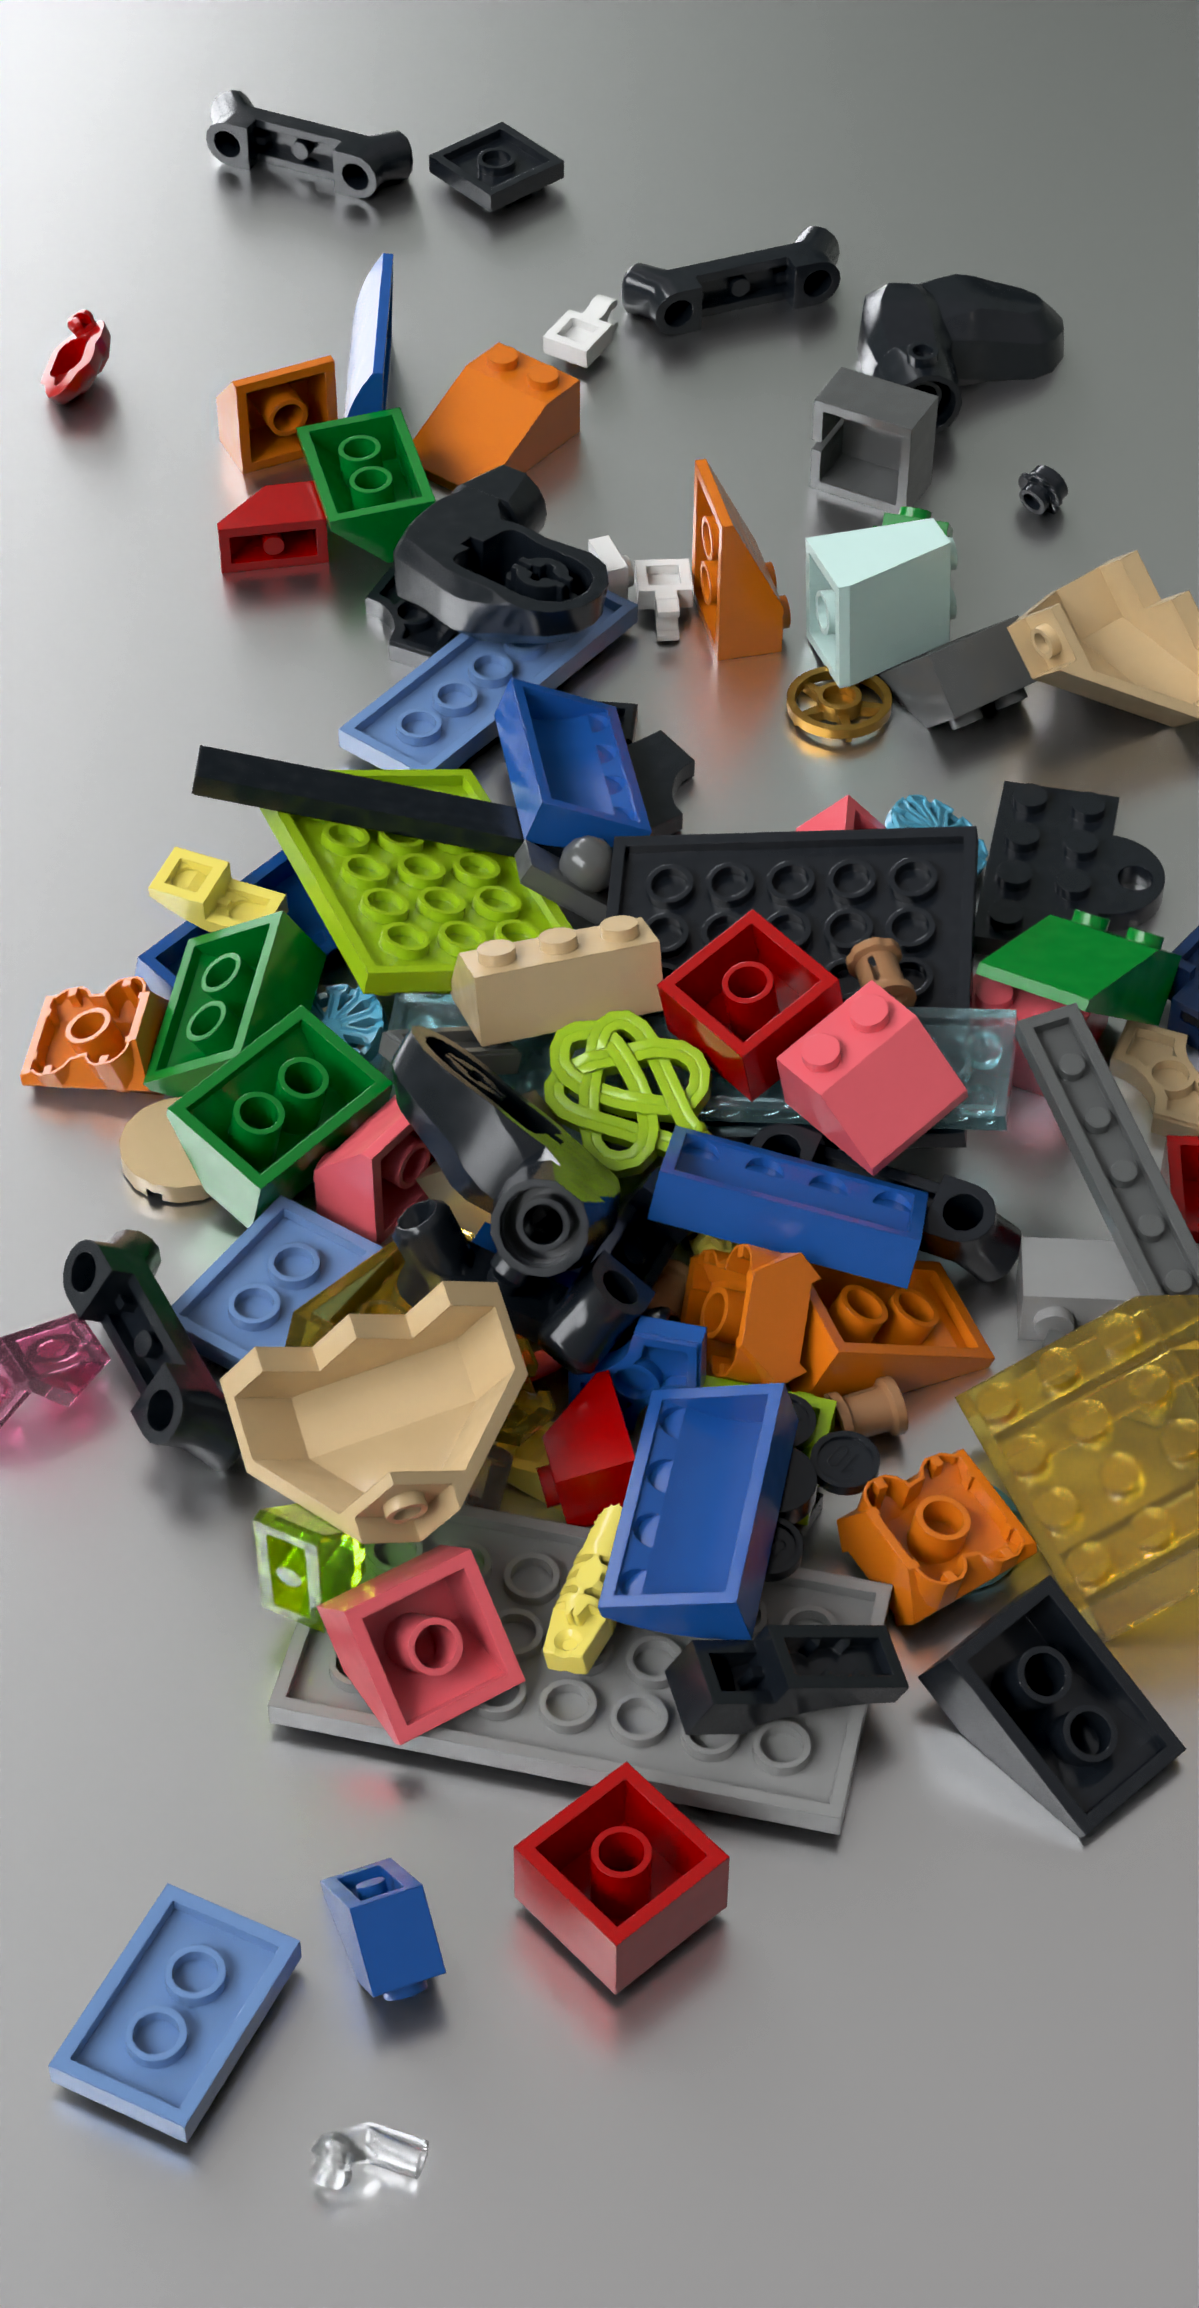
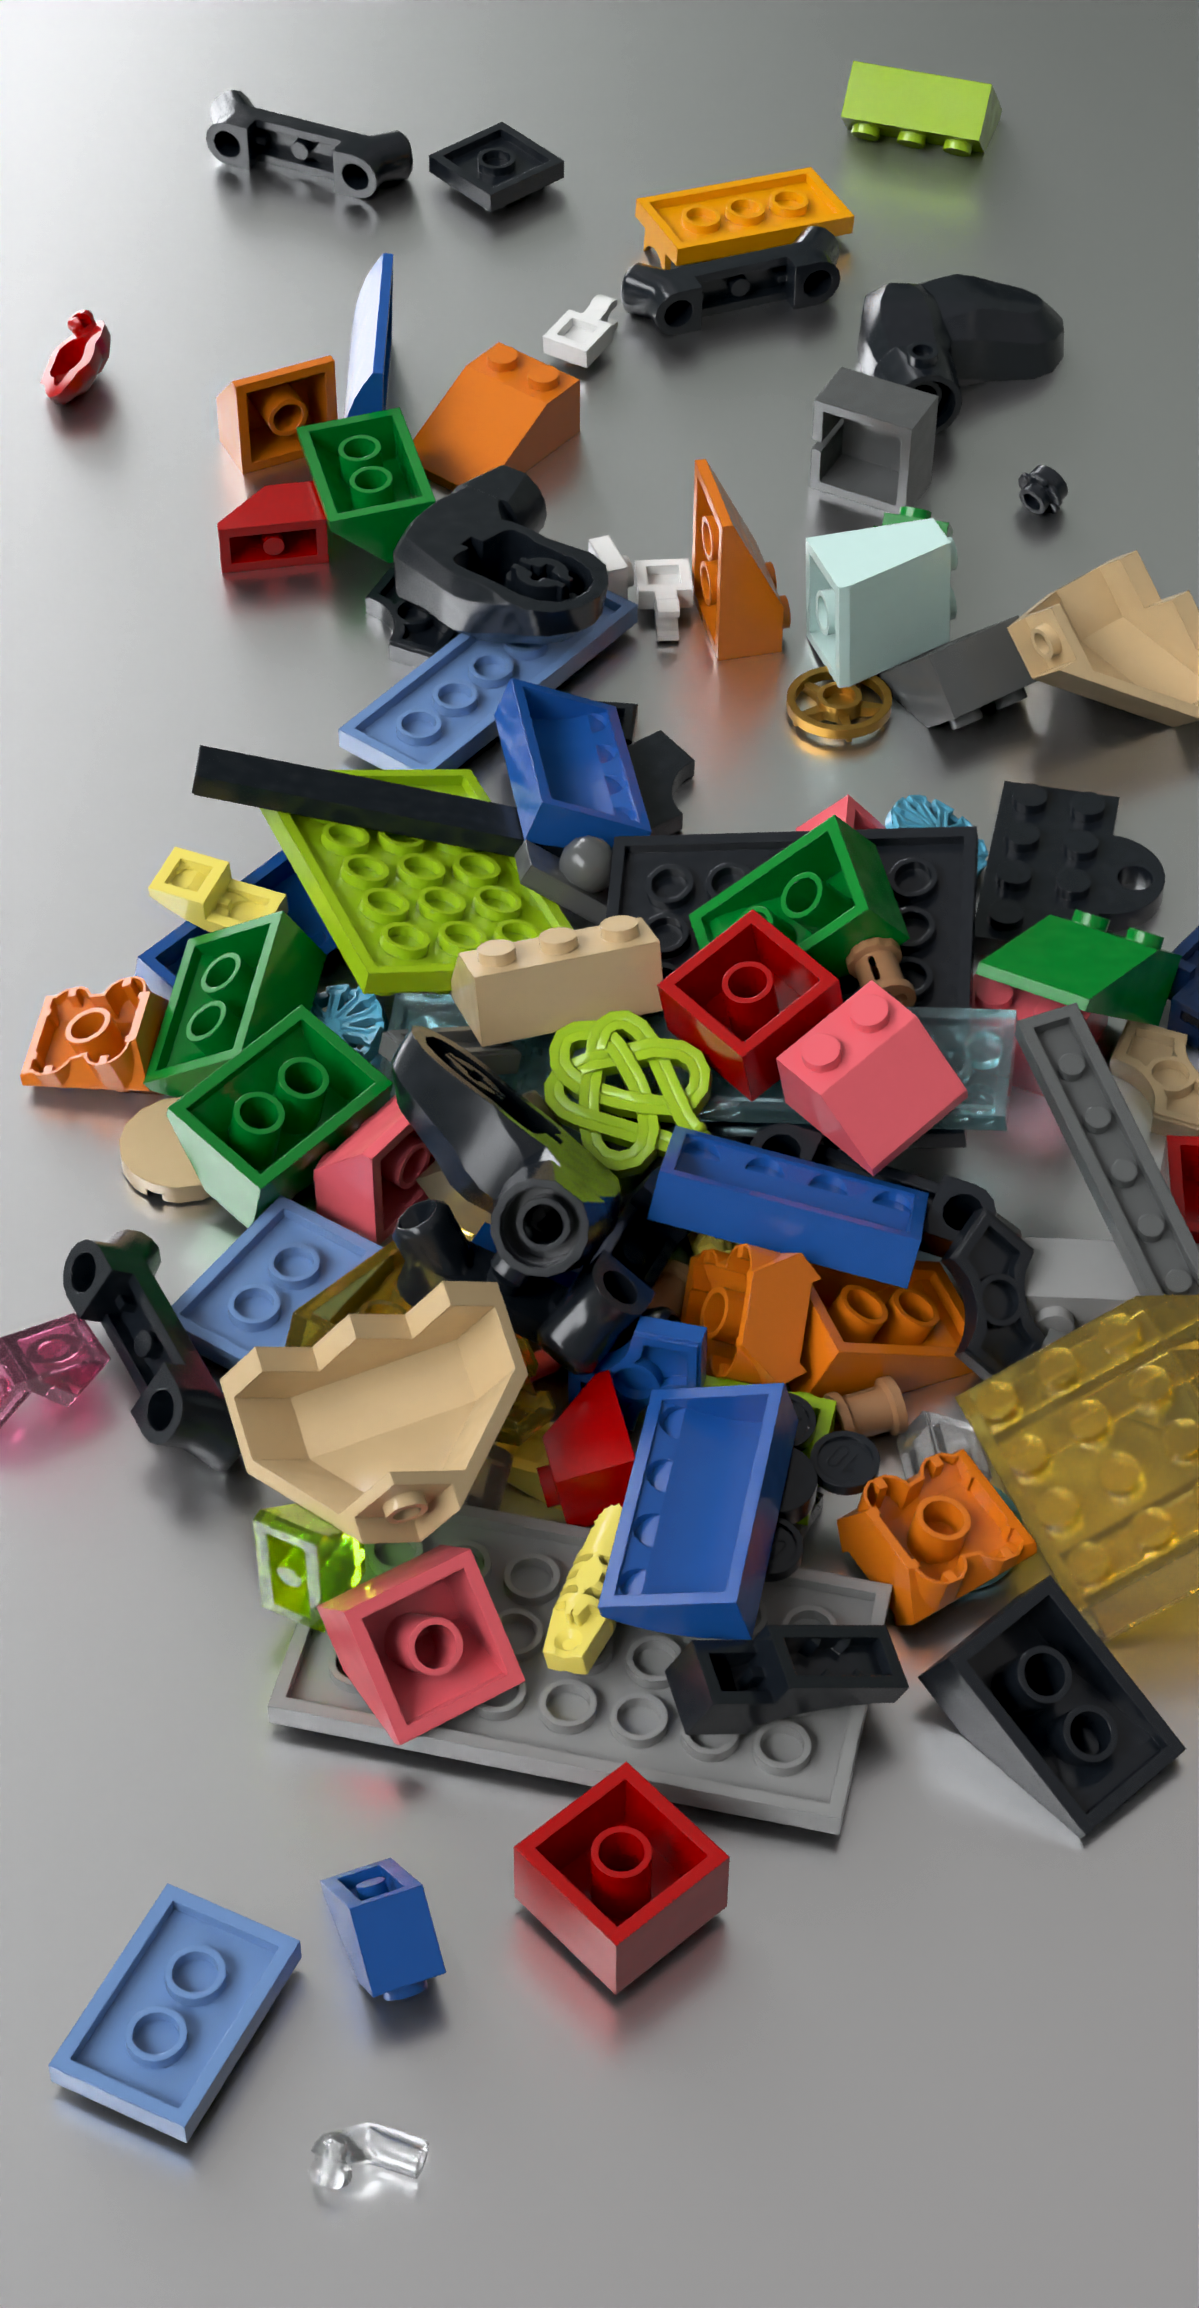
(739, 216): none -> light orange piece
(818, 893): none -> green slope
(920, 108): none -> lime slope
(937, 1434): none -> clear slope
(991, 1272): none -> black tile

